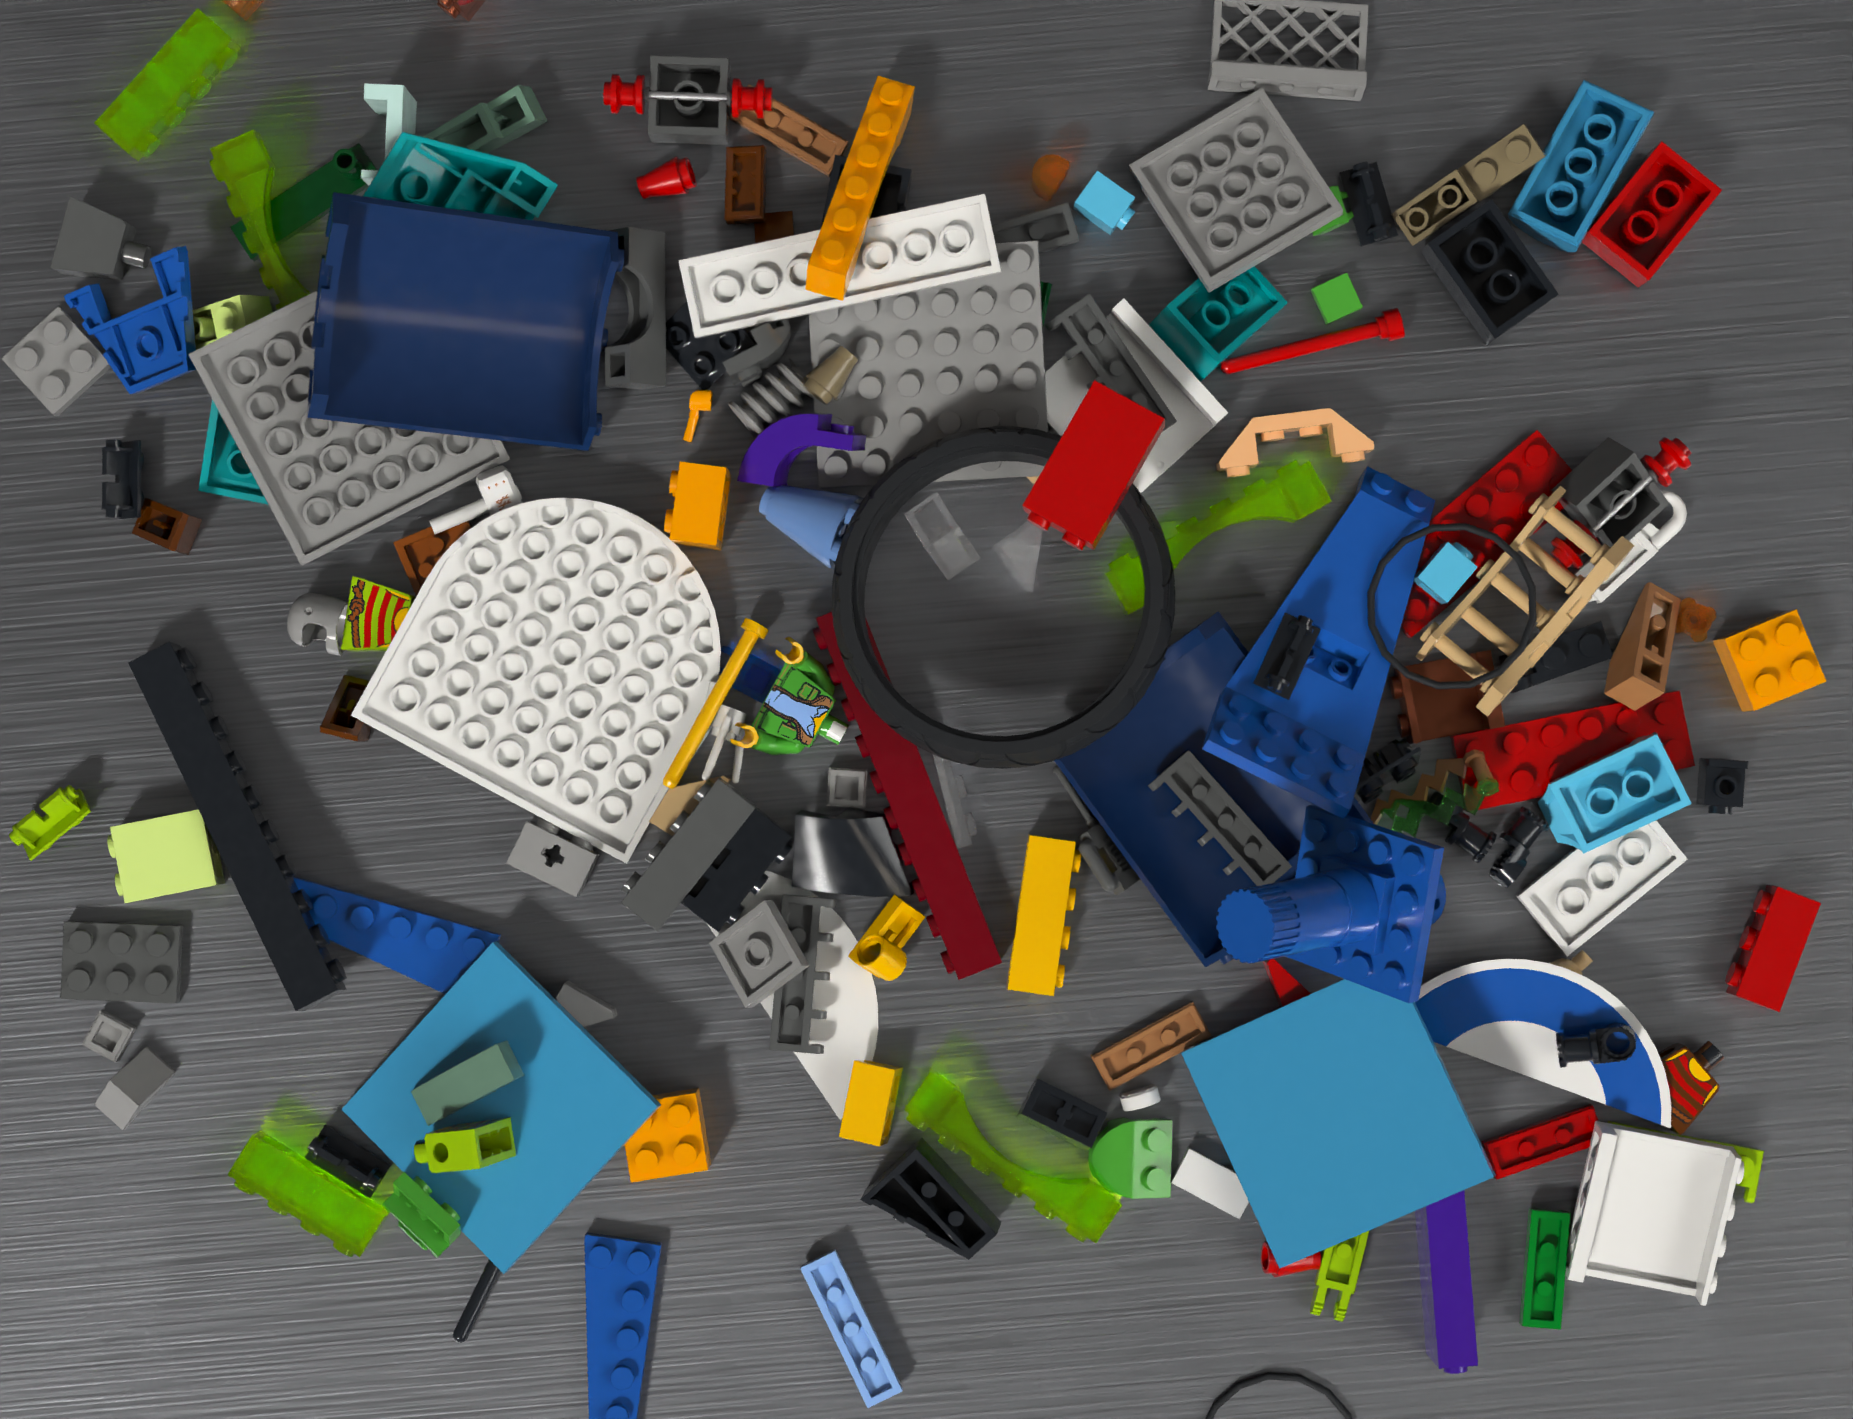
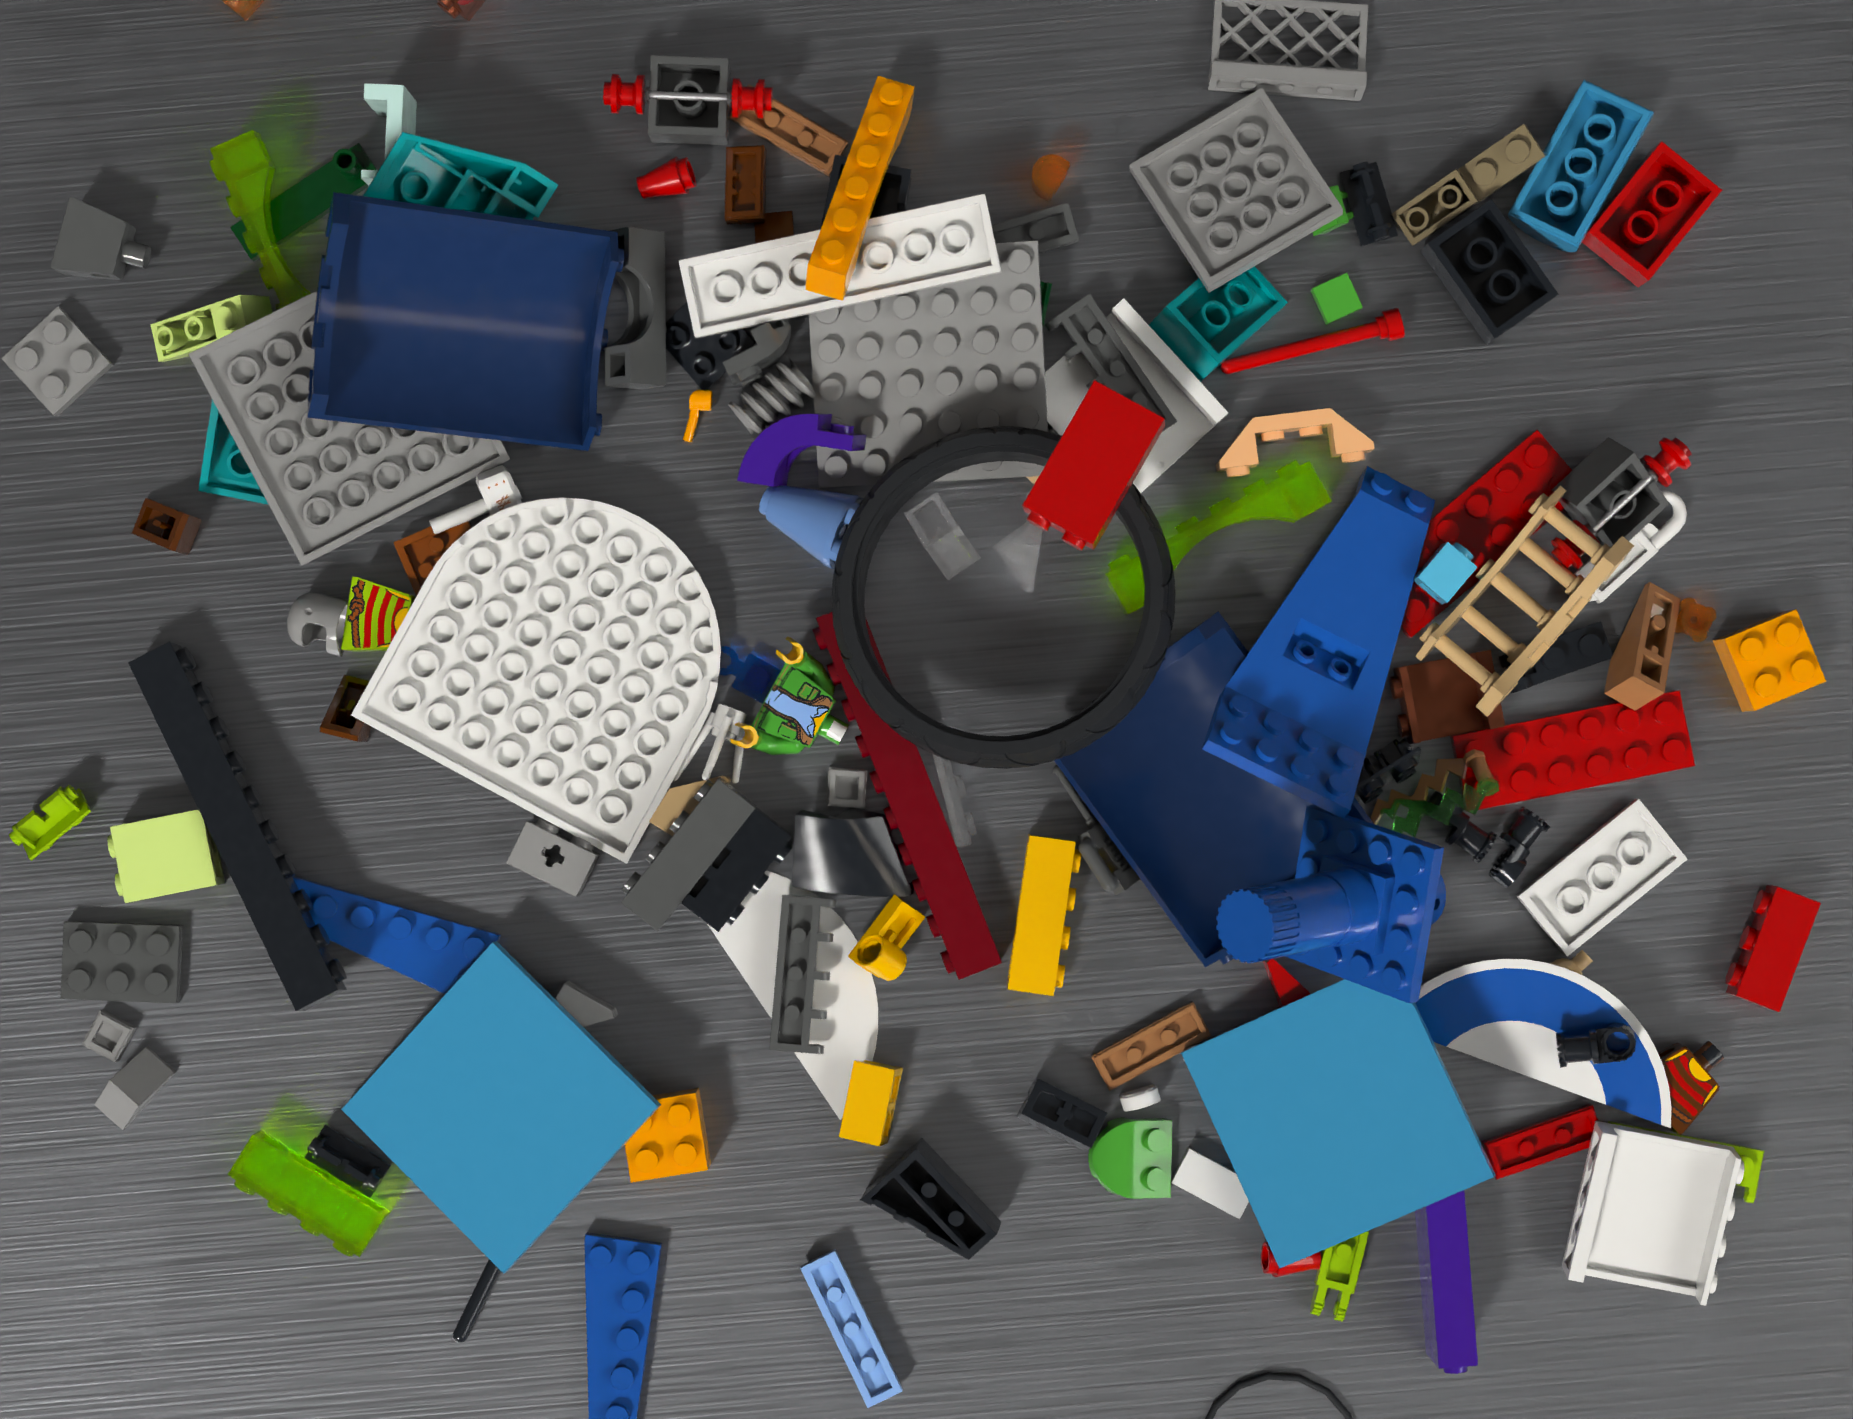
(124, 461): black hinge -> none
(149, 342): blue wing -> none
(168, 86): clear neon green brick -> none
(421, 1216): bright green slope -> none
(467, 1082): sand green slope -> none
(467, 1146): lime torso -> none
(493, 123): sand green slope -> none
(699, 505): light orange brick -> none
(714, 701): yellow bar -> none
(759, 953): light grey plate -> none
(830, 376): dark tan cone -> none
(1076, 1201): clear neon green arch -> none
(1105, 204): medium azure brick -> none
(1222, 820): dark grey hinge -> none
(1287, 655): black hinge -> none
(1452, 684): black piece -> none
(1544, 1268): green plate -> none
(1613, 795): medium azure slope -> none
(1709, 777): black brick -> none

